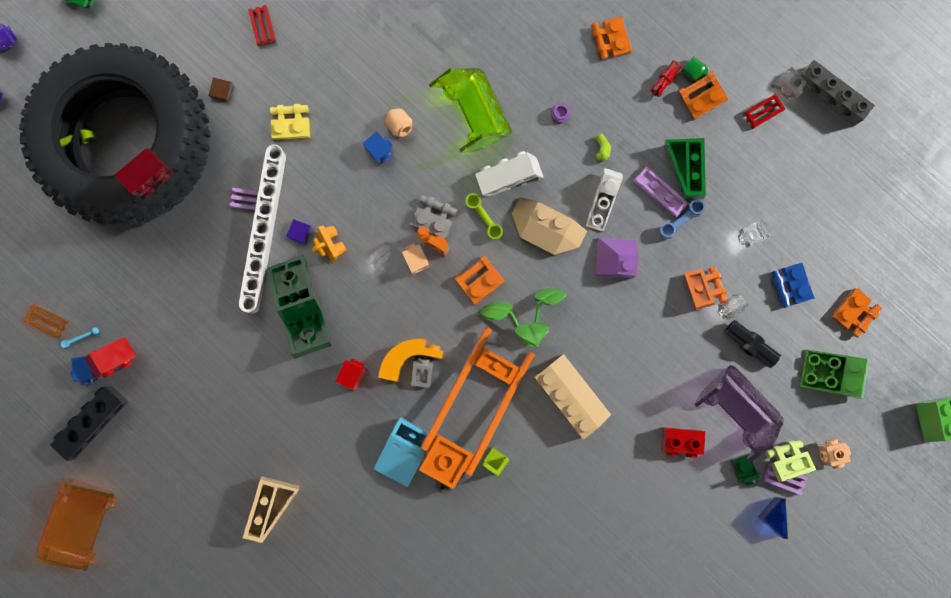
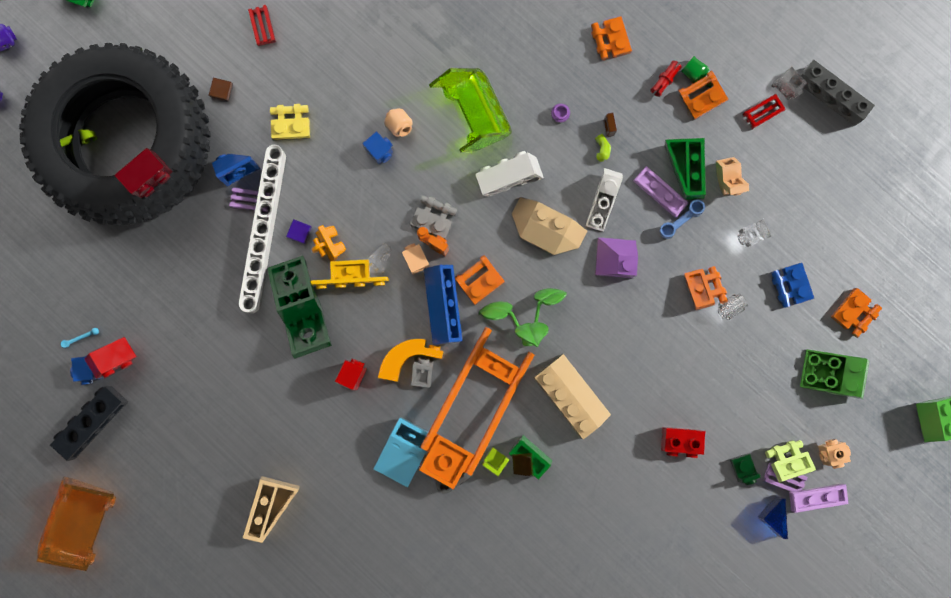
(60, 327): clear orange tile -> none
(233, 167): none -> blue slope
(350, 272): none -> yellow bracket
(442, 302): none -> blue brick
(474, 202): lime bar -> none
(522, 464): none -> dark brown slope
(540, 460): none -> green hinge
(610, 125): none -> reddish brown tile
(730, 177): none -> light nougat brick
(746, 407): clear purple windscreen -> none
(752, 344): black piece -> none
(818, 498): none -> lavender tile

